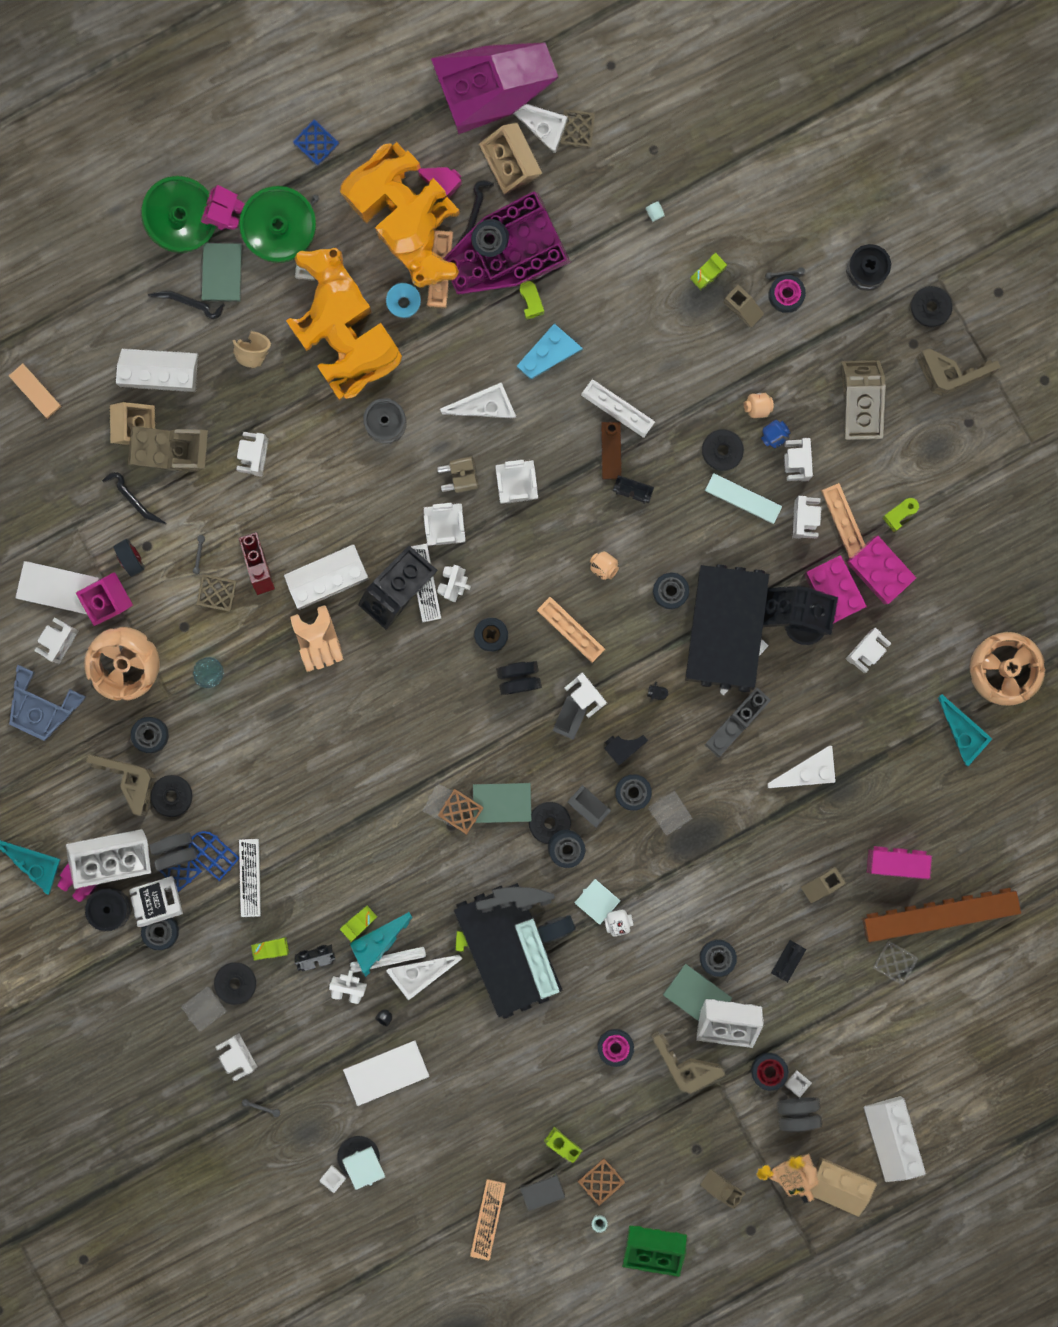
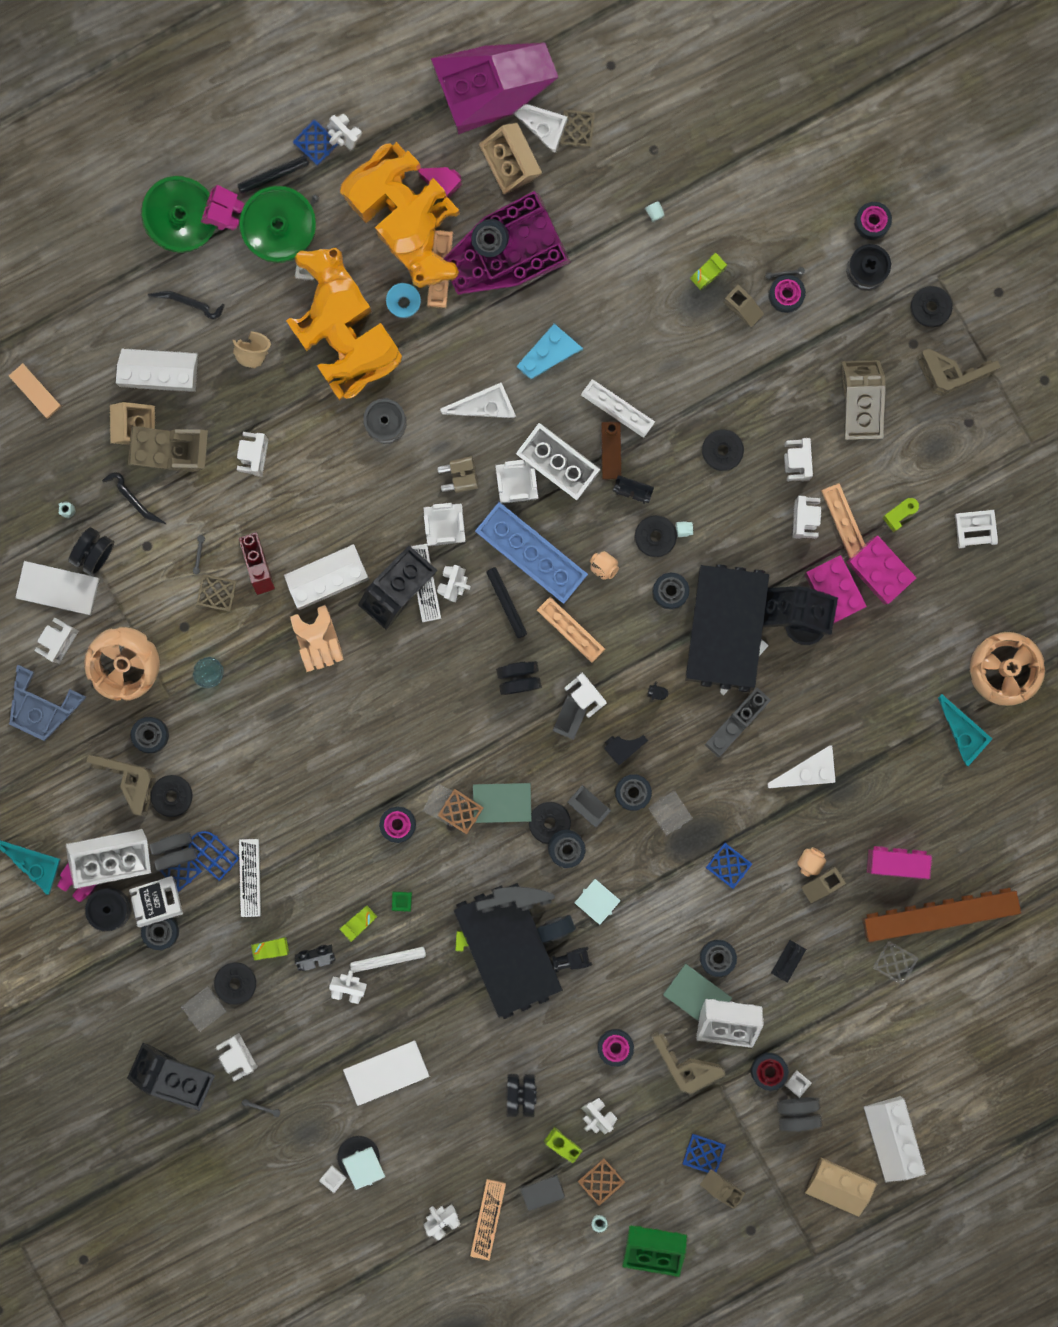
(71, 511): none -> light aqua hose
(91, 551): none -> black wheel
(104, 599): dark pink slope -> none
(129, 557): black wheel -> none
(170, 1079): none -> black bracket
(221, 272): sand green tile -> none
(273, 174): none -> black axle
(341, 134): none -> white hips
(374, 944): teal wing -> none
(384, 1017): black hinge -> none
(387, 820): none -> wheel
(401, 901): none -> green tile
(417, 976): white wing -> none
(439, 1219): none -> white hips
(476, 207): black piece -> none
(494, 625): black bush -> none
(506, 602): none -> black axle
(521, 1095): none -> black wheel
(529, 292): lime leg -> none
(531, 552): none -> medium blue plate
(537, 958): light aqua tile -> none
(558, 461): none -> white slope
(573, 958): none -> black connector
(594, 1117): none -> white hips
(618, 923): white head -> none
(659, 524): none -> black wheel
(684, 529): none -> light aqua hose
(689, 1149): none -> blue window
(737, 855): none -> blue window
(743, 498): light aqua tile -> none
(759, 405): light nougat head -> none
(775, 434): blue head -> none
(794, 1175): light nougat torso -> none
(811, 862): none -> light nougat head
(868, 650): white panel -> none
(875, 210): none -> wheel
(976, 522): none -> white plate

